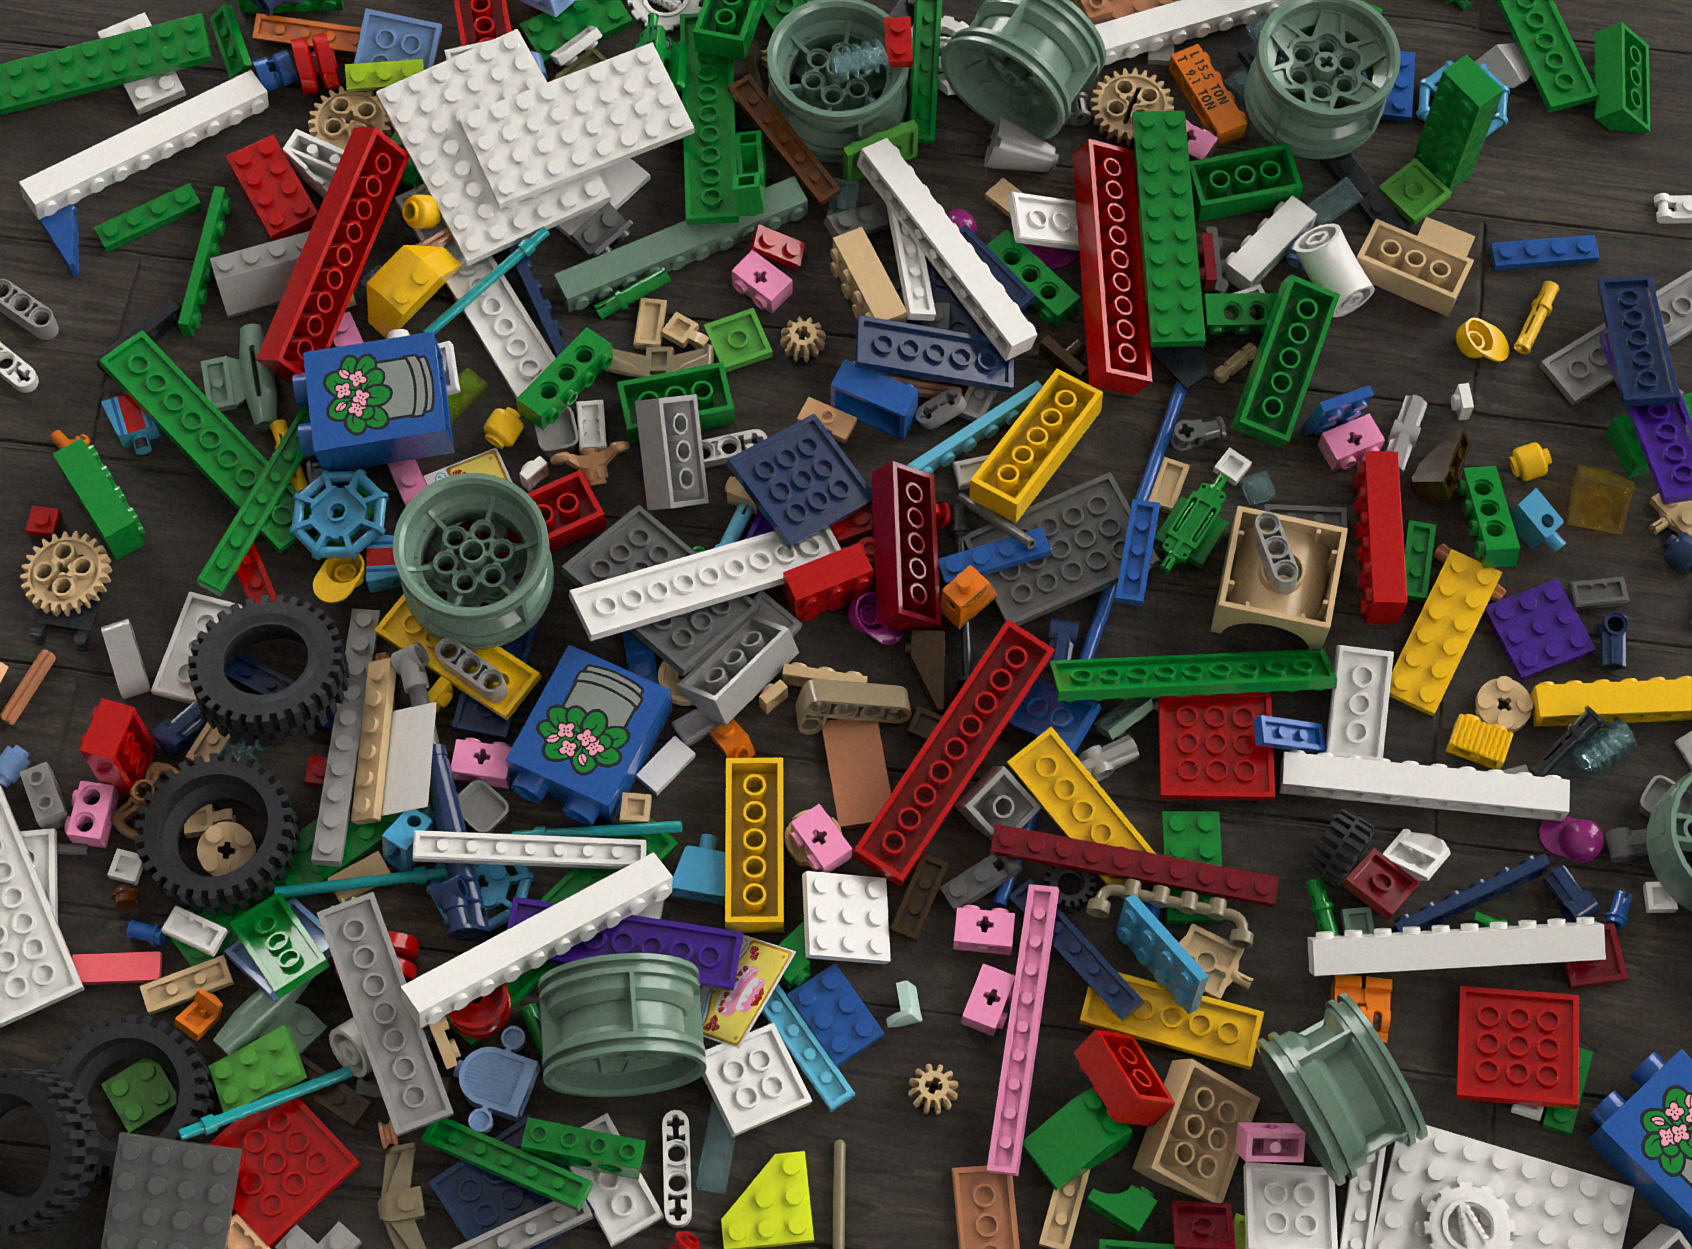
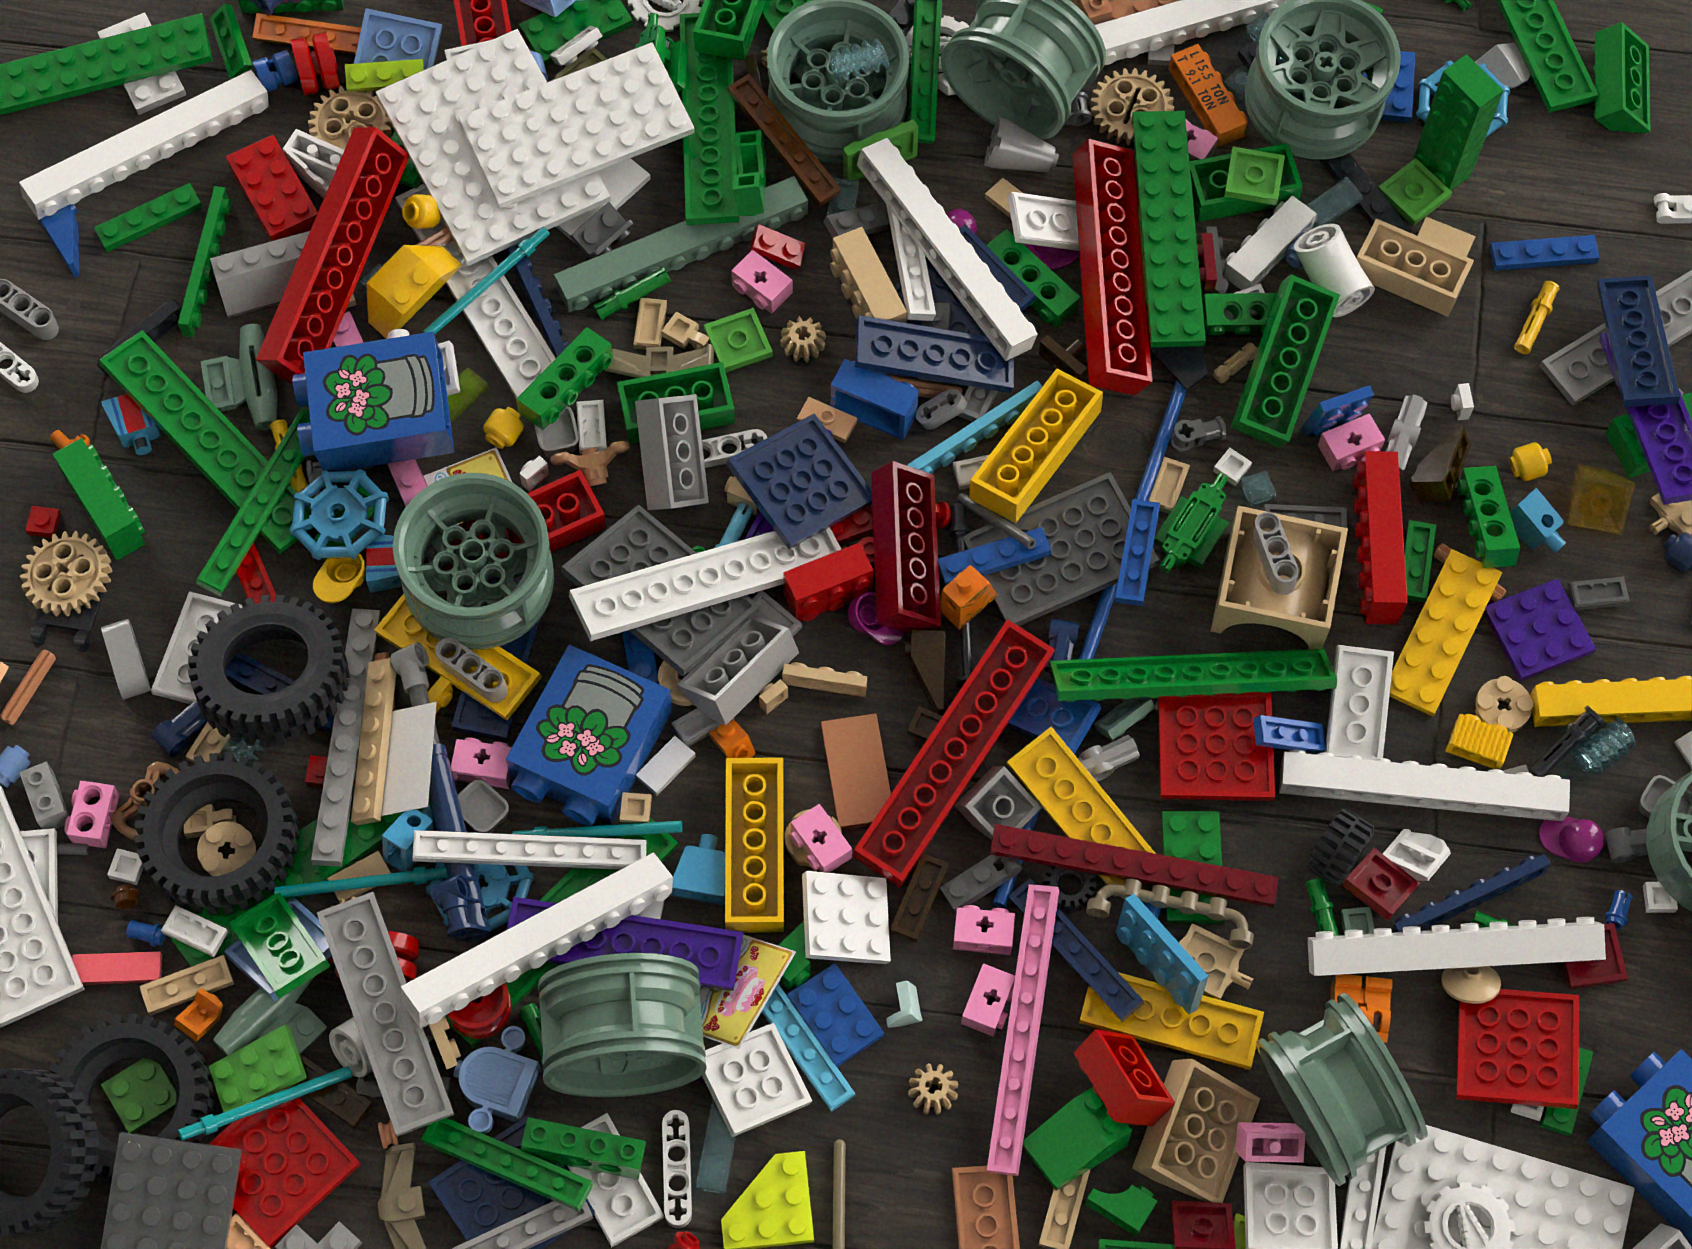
(117, 746): red brick -> none
(849, 701): dark tan beam -> none
(898, 41): red plate -> none
(1254, 176): none -> bright green plate
(1471, 984): none -> tan dish
(1479, 339): yellow cap -> none
(1572, 899): dark blue piece -> none
(1613, 643): dark blue piece -> none

